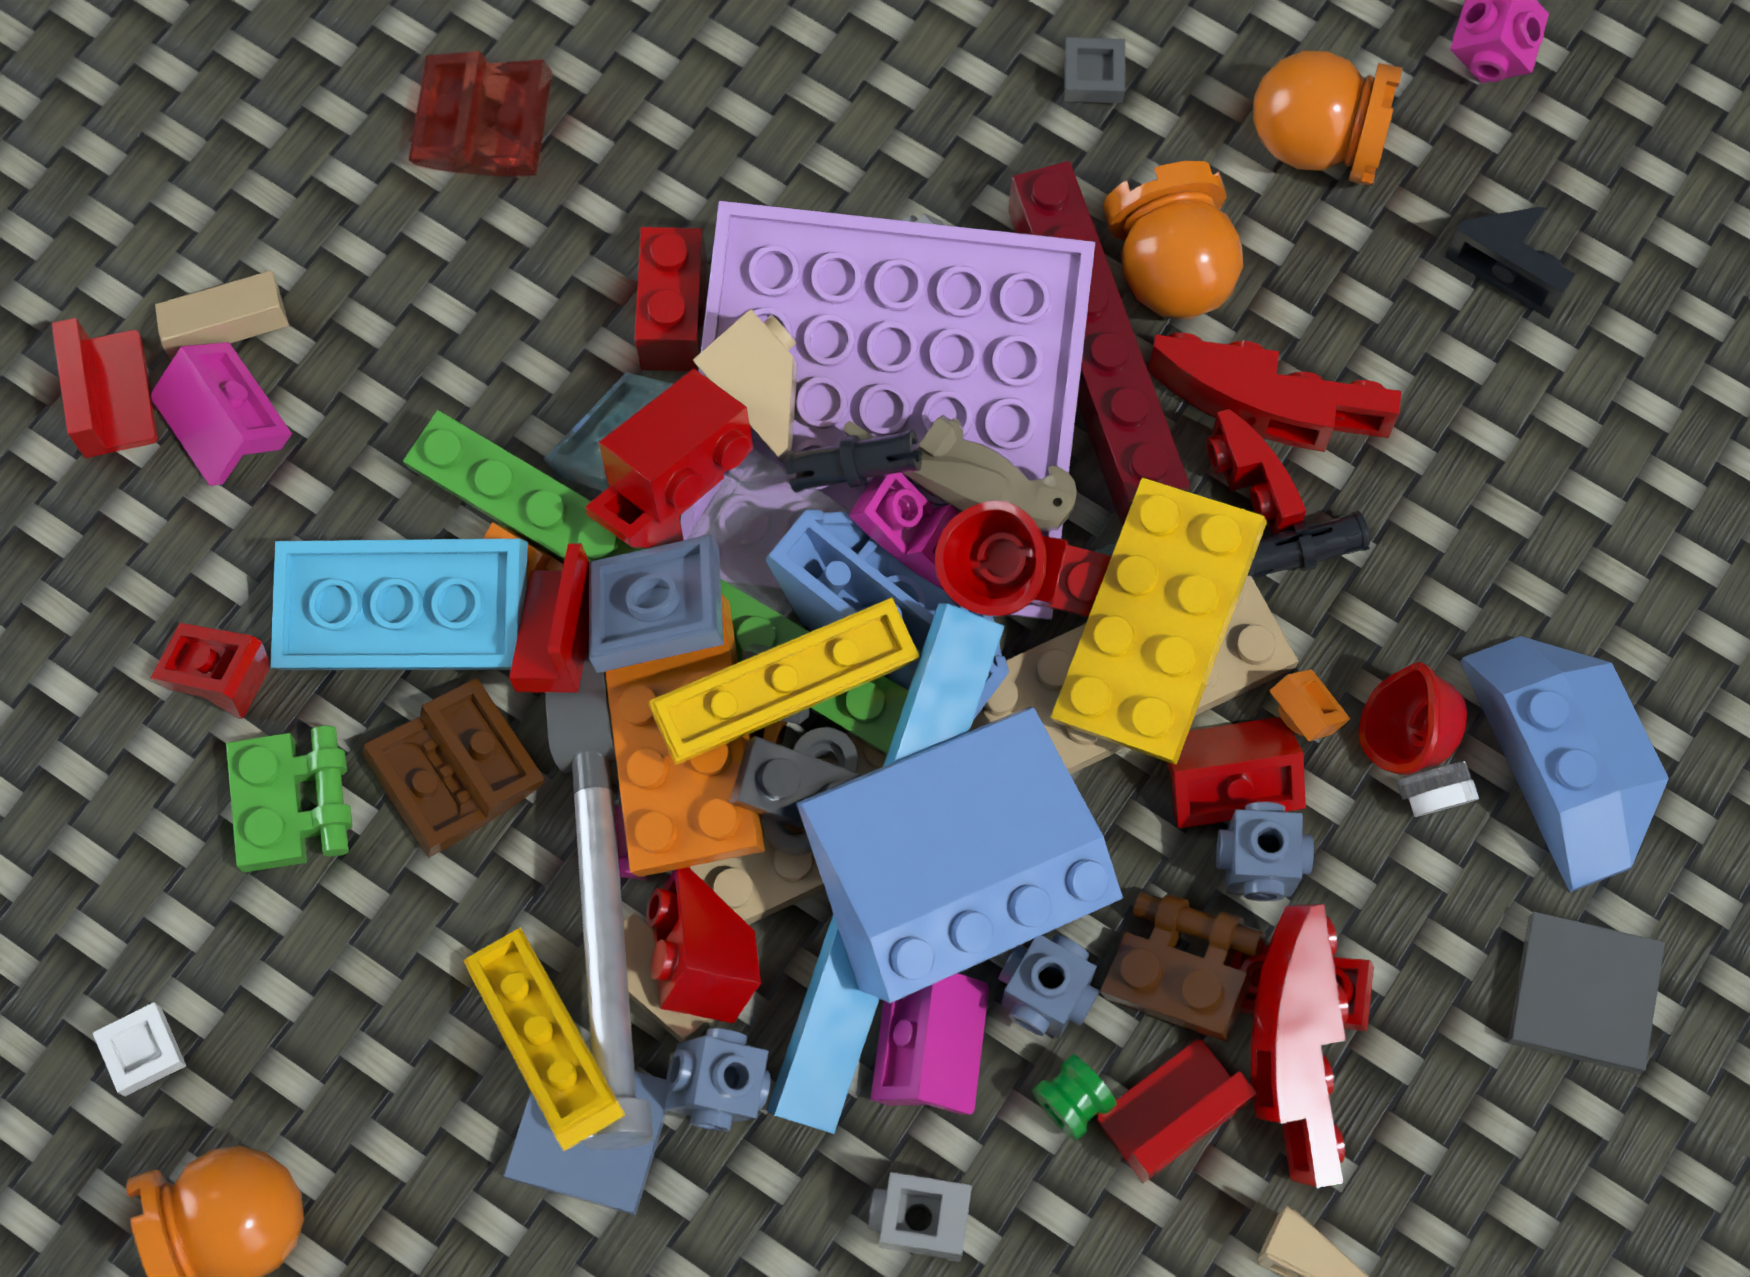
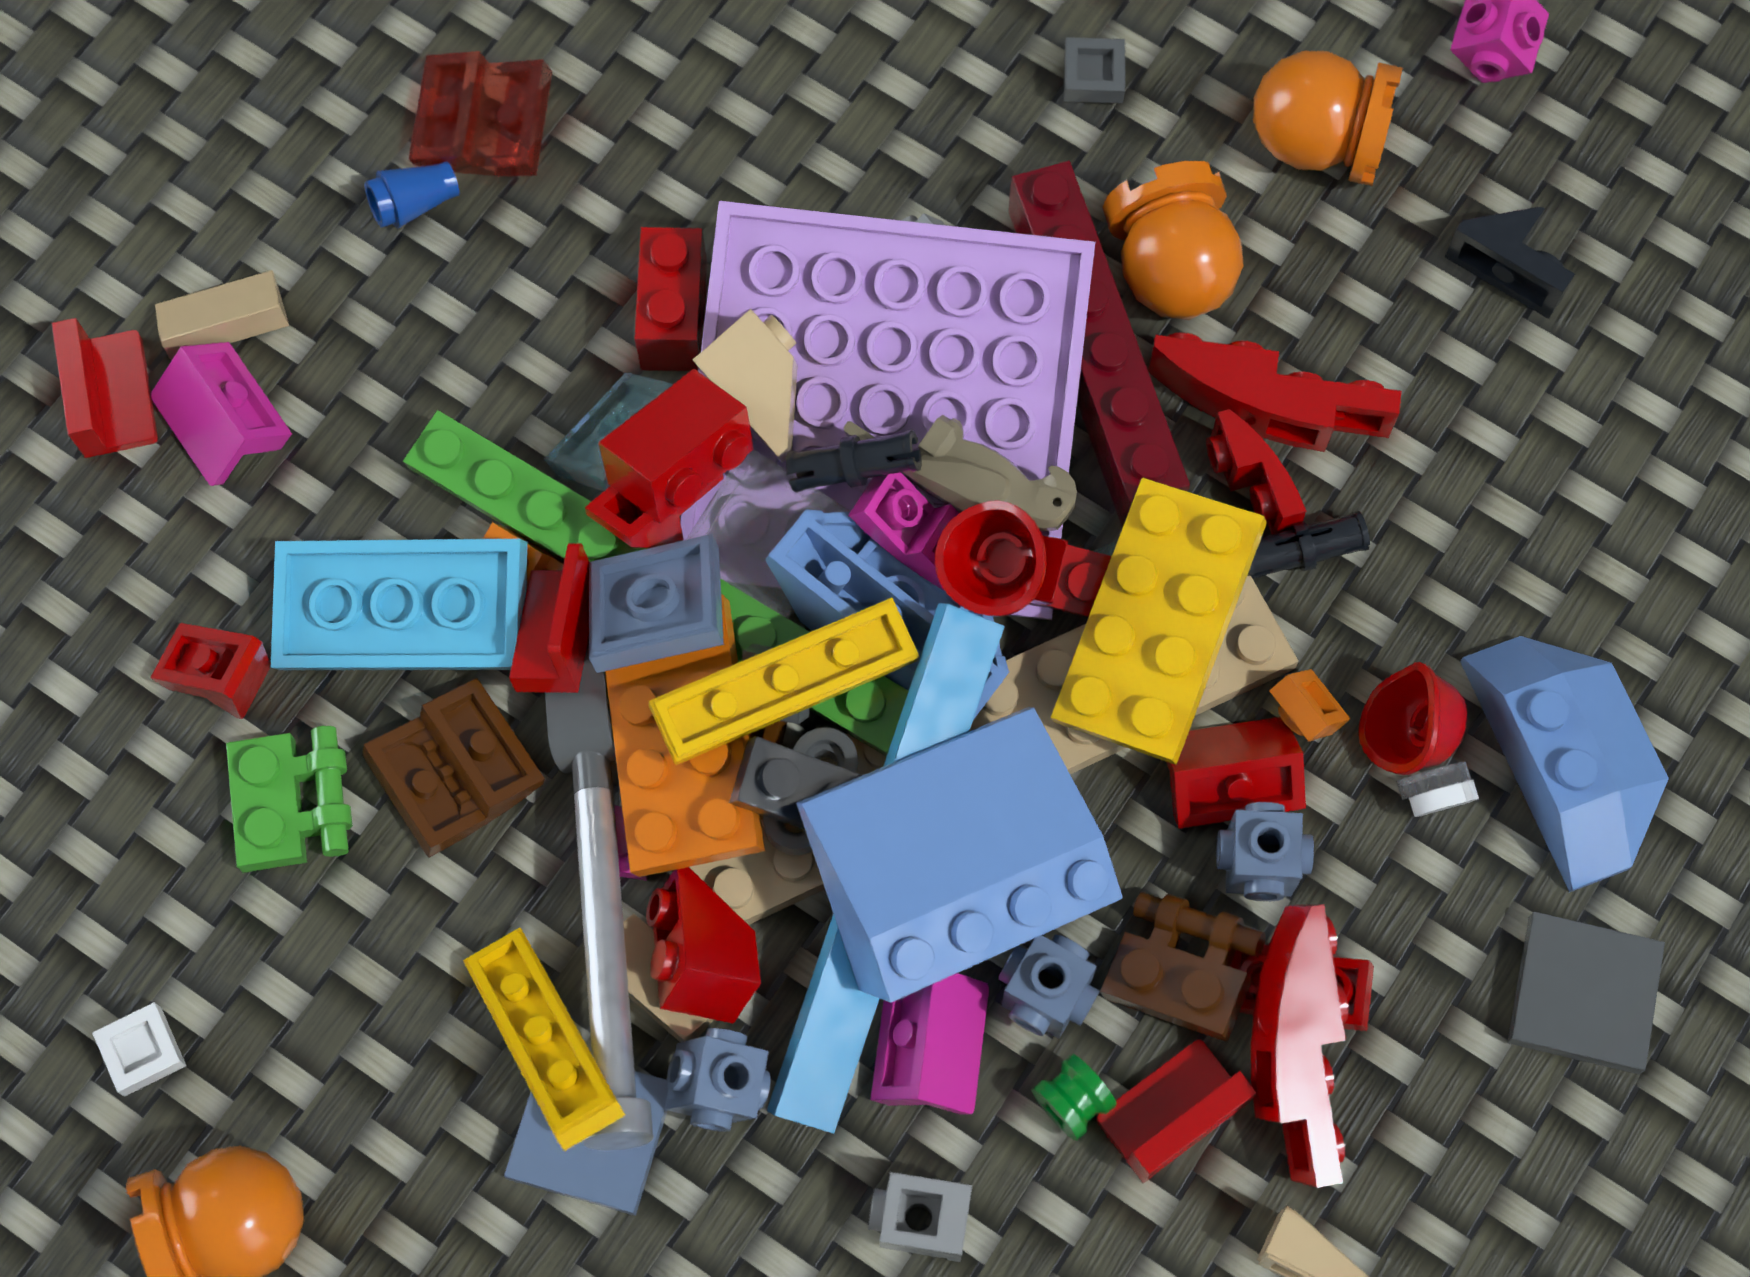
(407, 193): none -> blue cone

